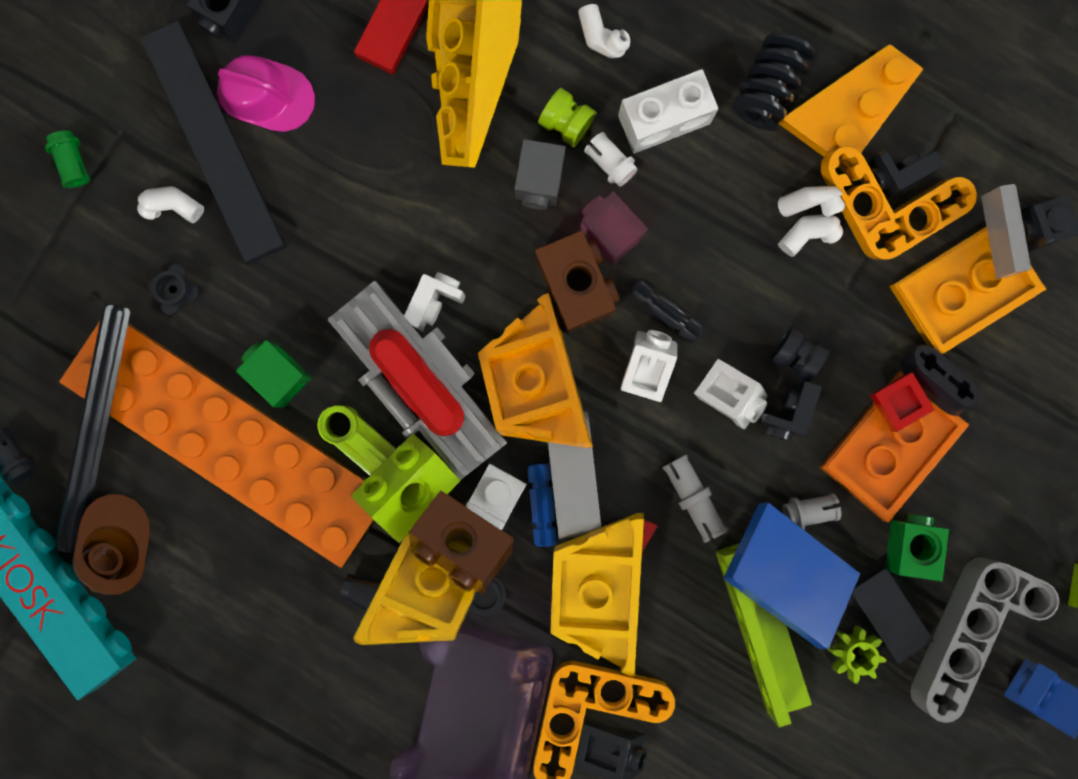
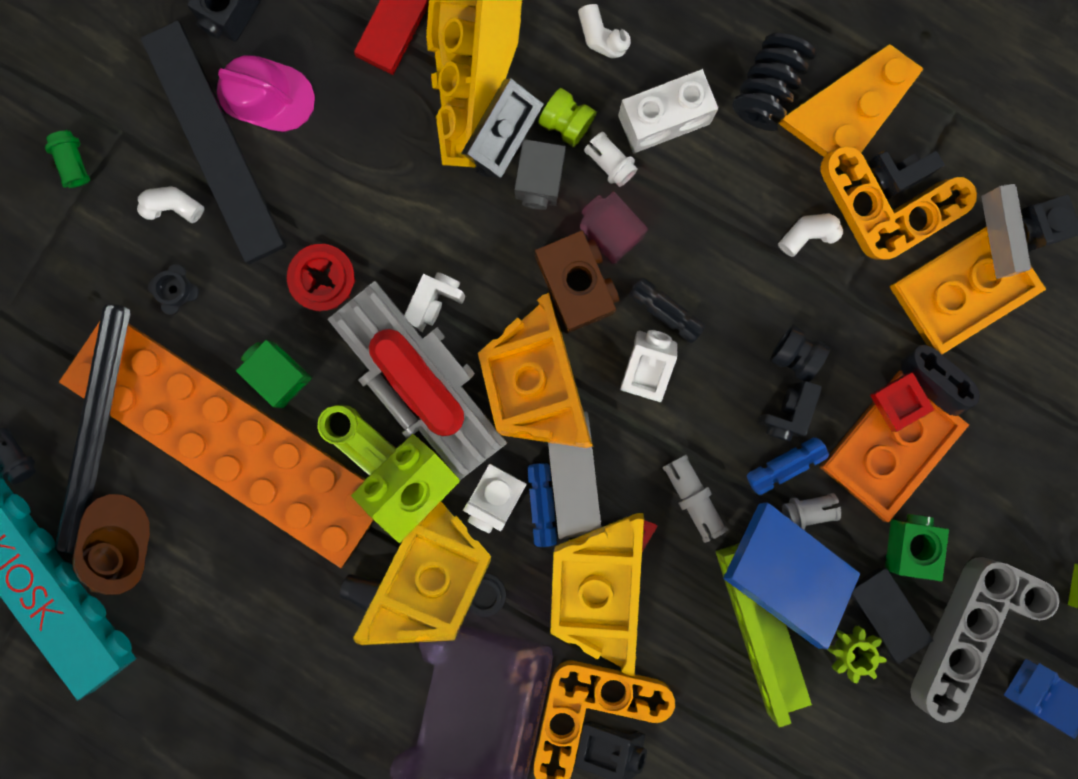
(301, 281): none -> red gear
(450, 520): reddish brown brick -> none
(502, 129): none -> panel
(733, 394): white bracket -> none
(787, 465): none -> blue axle
(808, 197): white arm -> none

